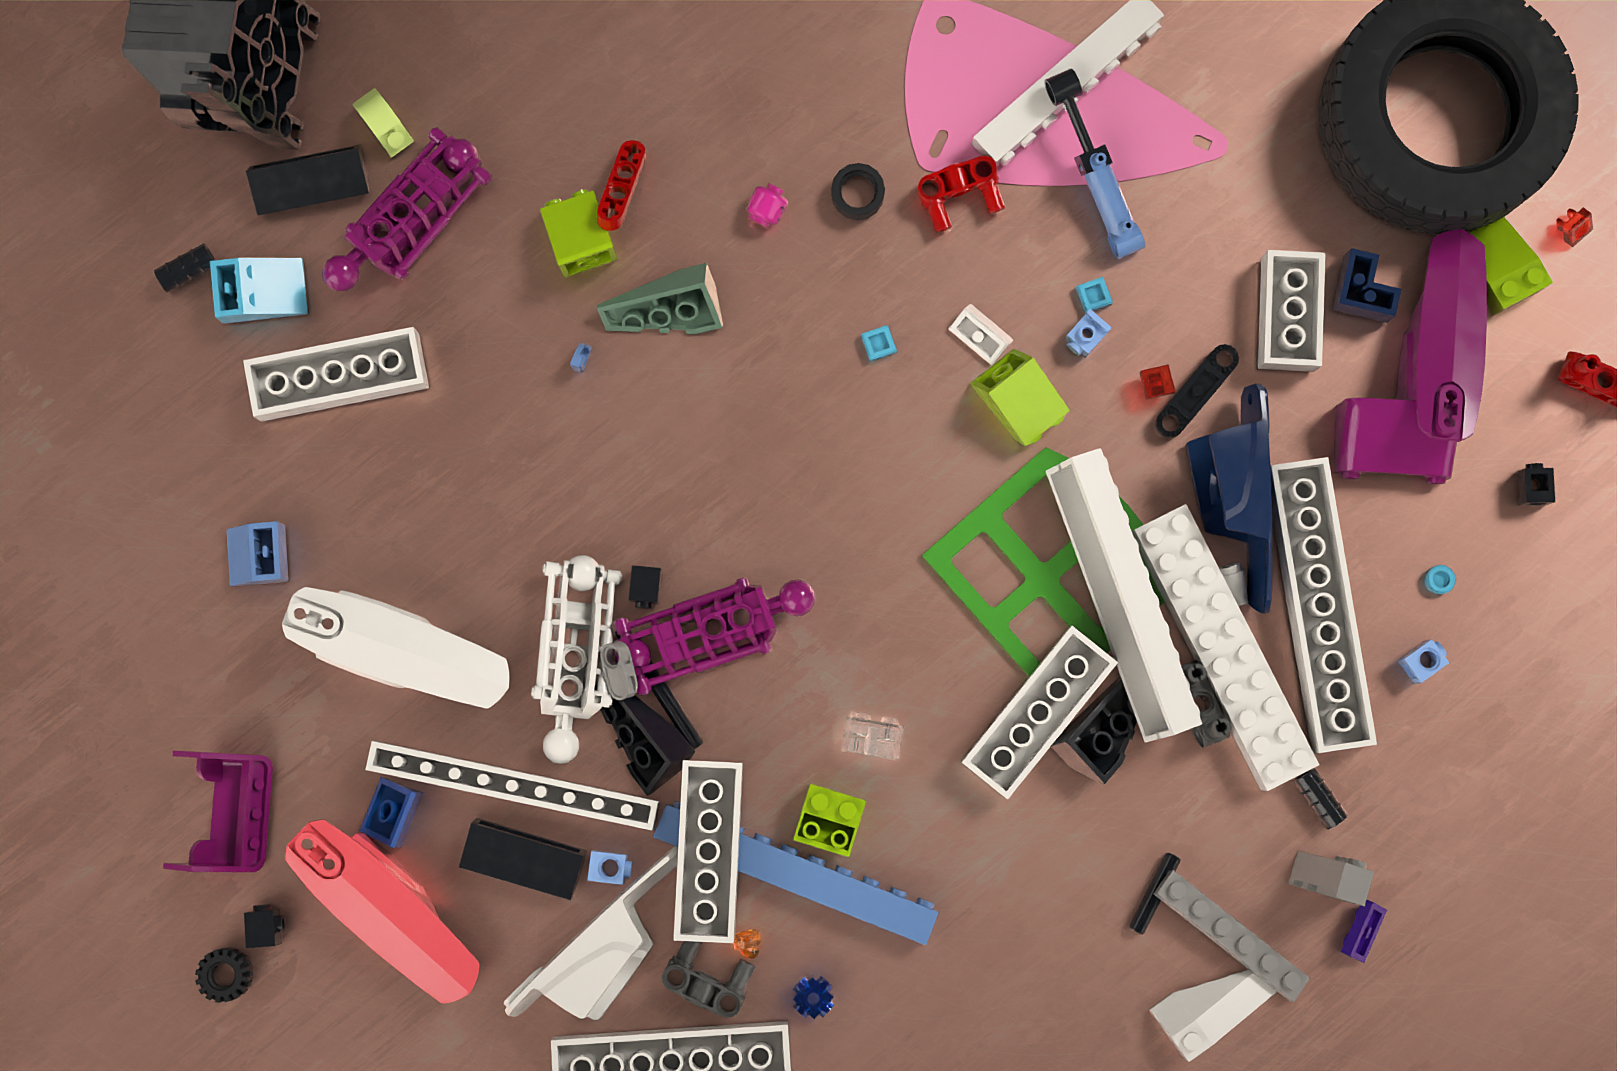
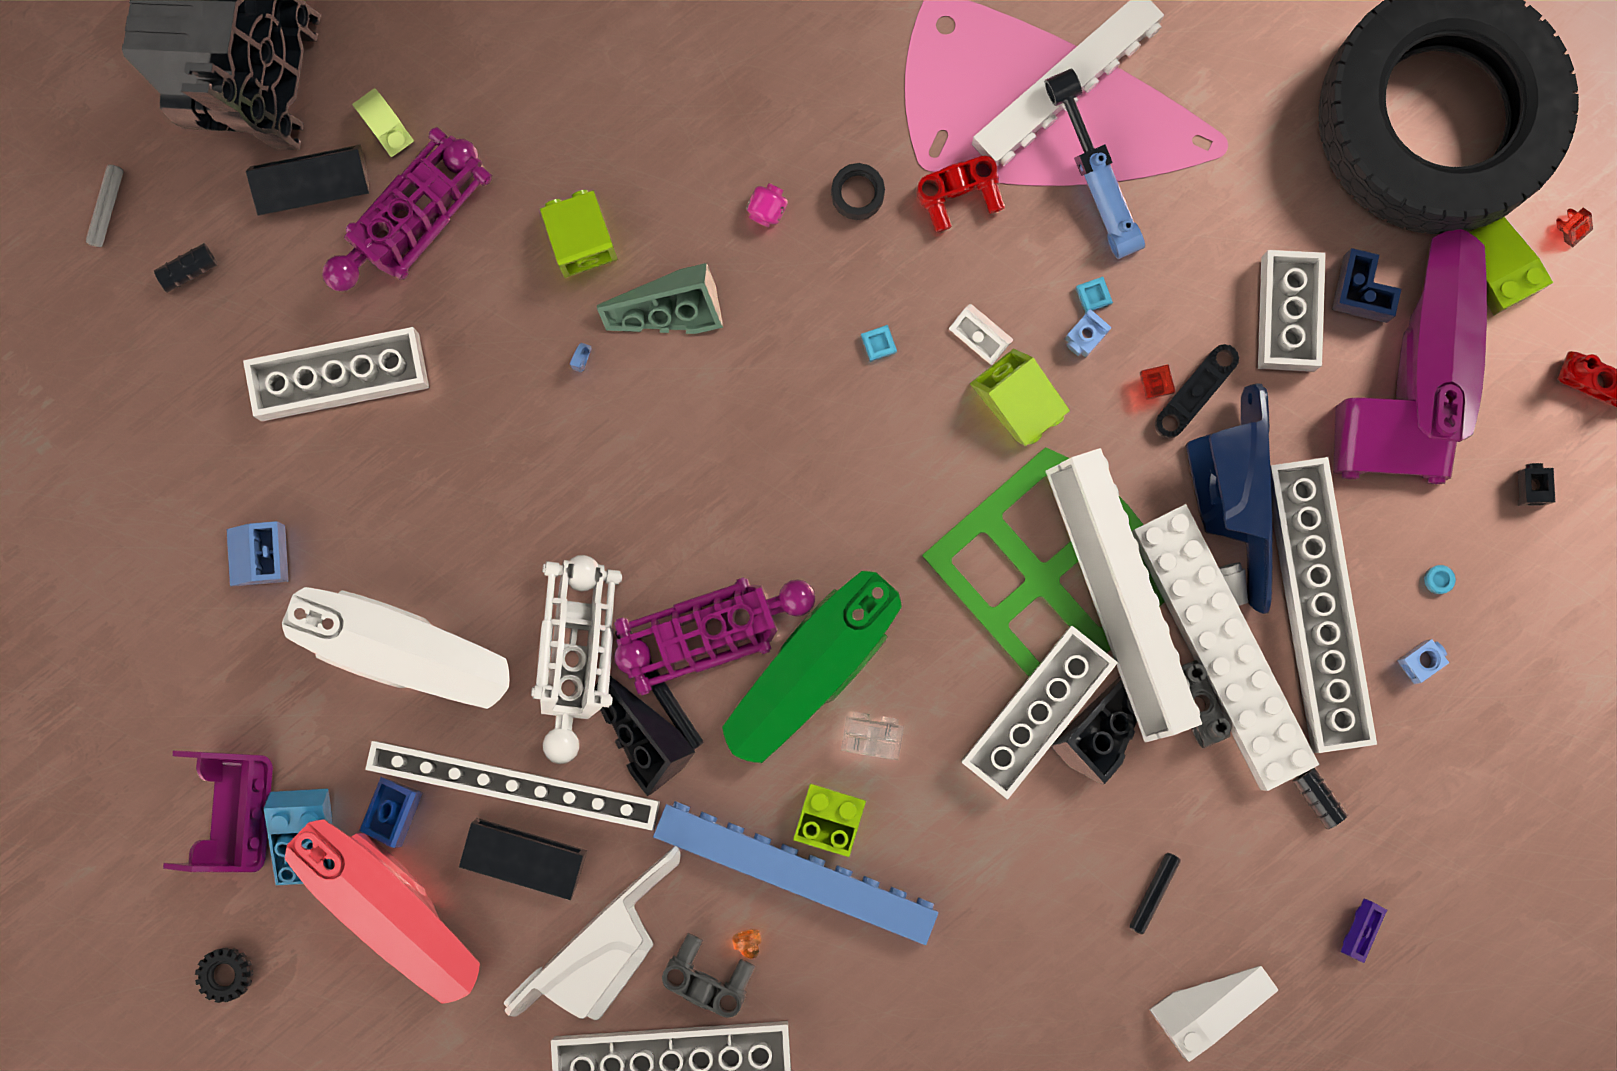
(104, 206): none -> light grey axle
(258, 288): slope -> none
(263, 926): black brick -> none
(285, 817): none -> dark azure slope
(596, 870): light blue brick -> none
(619, 676): light grey piece -> none
(623, 185): red beam -> none
(645, 586): black brick -> none
(708, 851): white brick -> none
(812, 666): none -> green piece
(813, 985): clear blue brick -> none
(1231, 936): light grey plate -> none
(1338, 878): light grey wedge -> none

